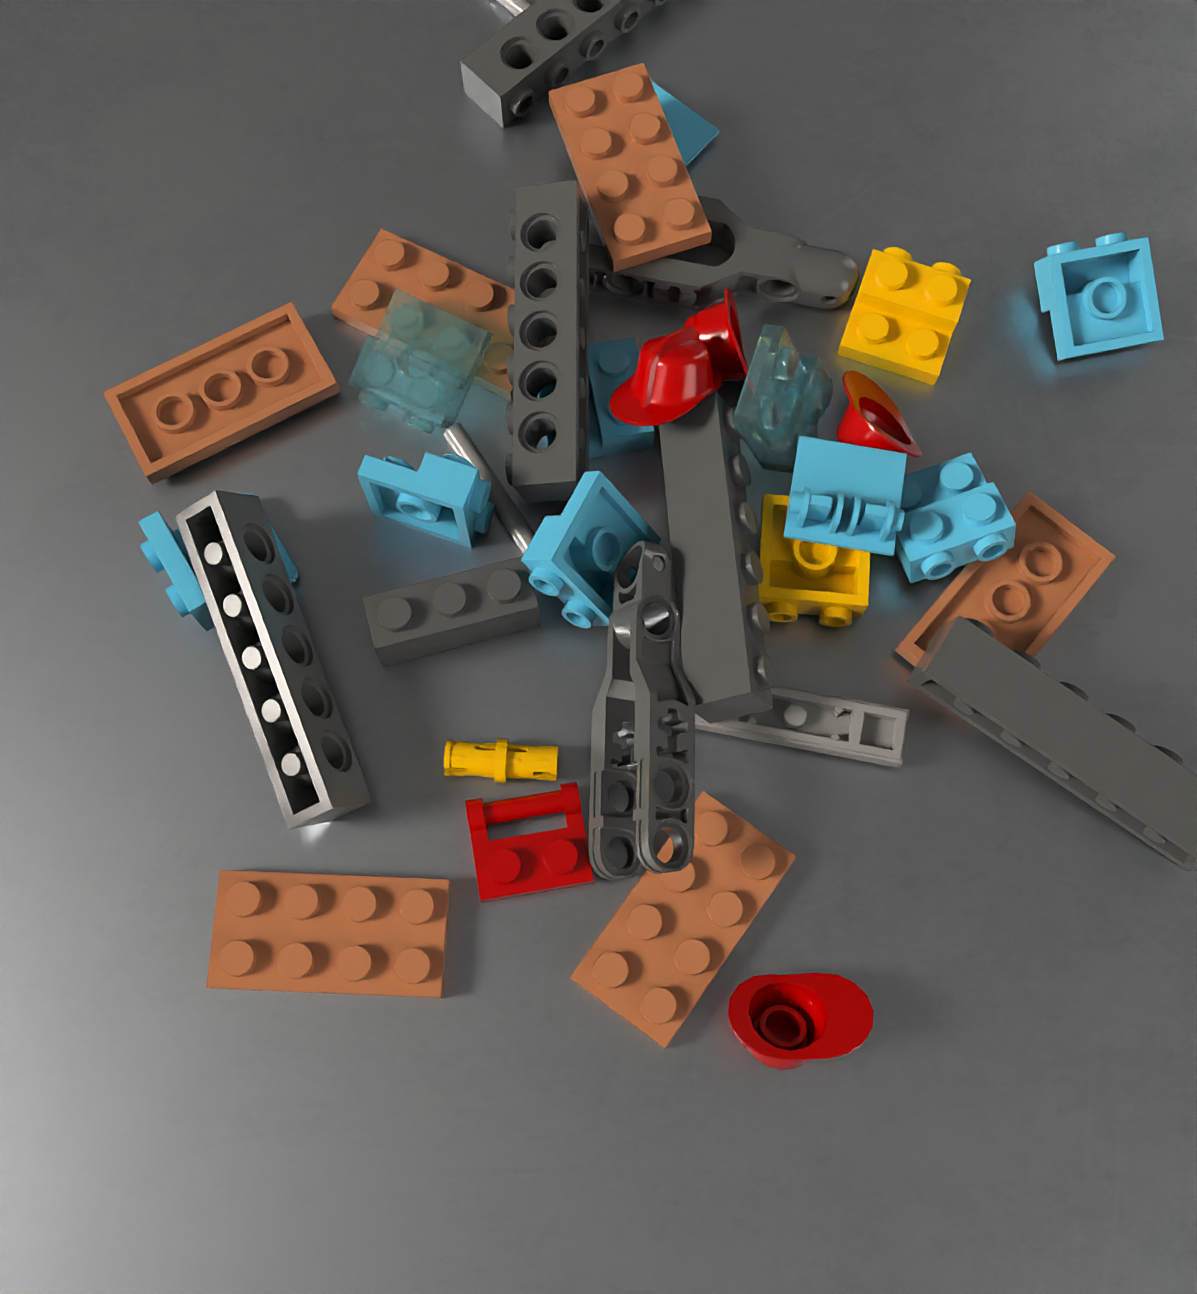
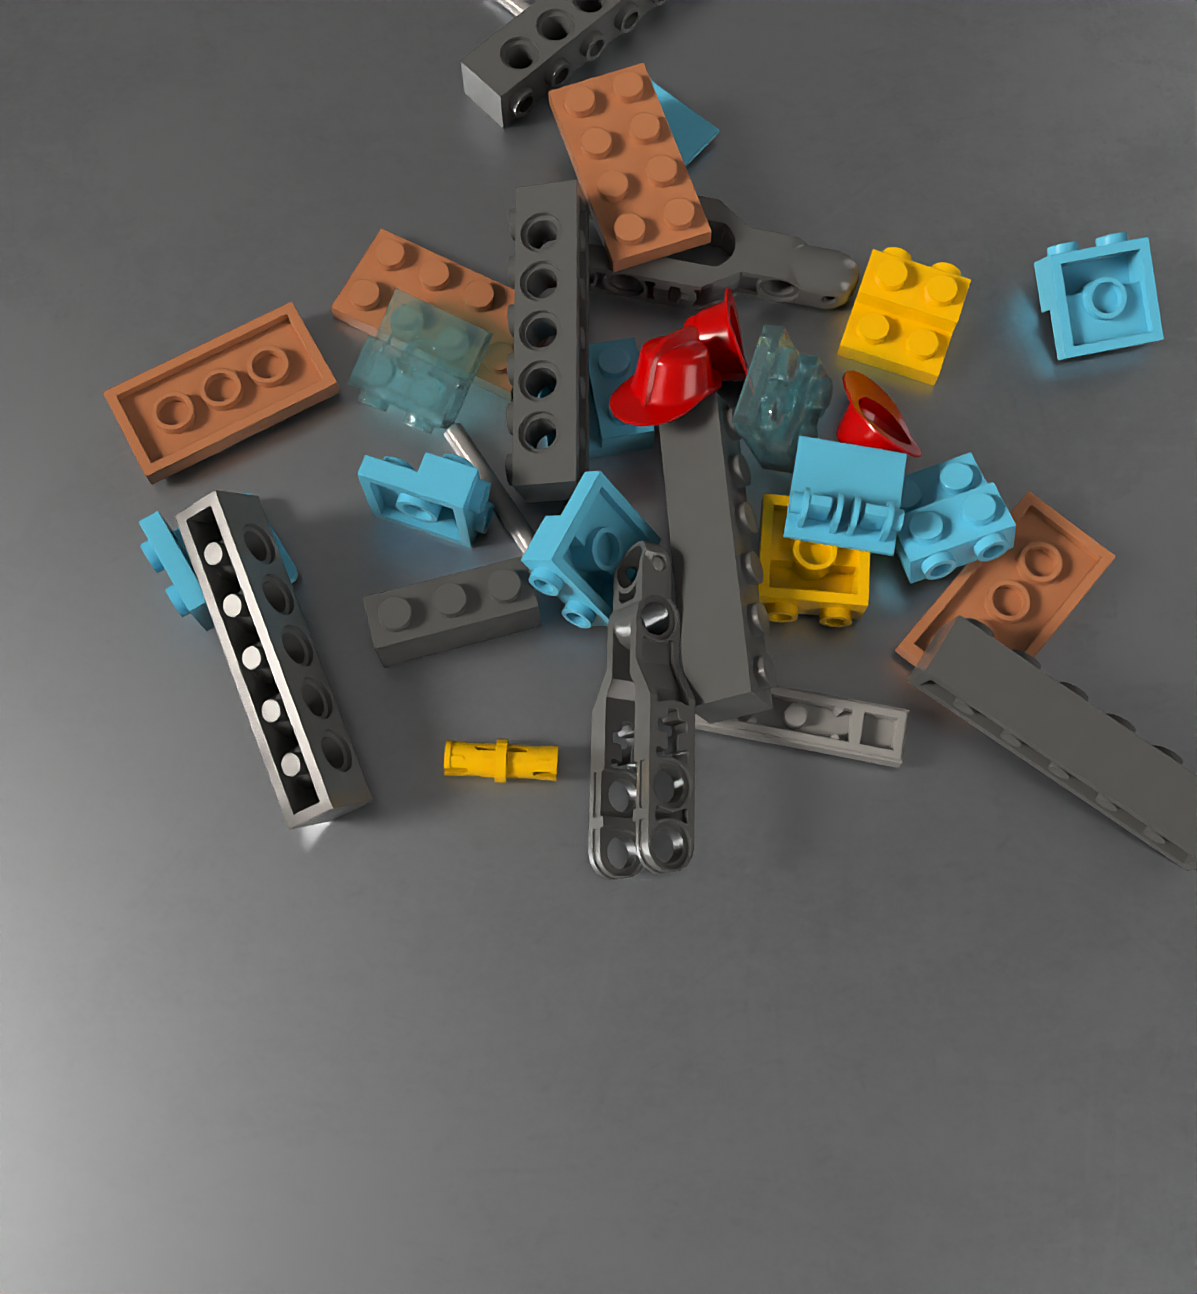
(330, 934): nougat plate -> none
(534, 860): red plate -> none
(683, 923): nougat plate -> none
(799, 1017): red piece -> none

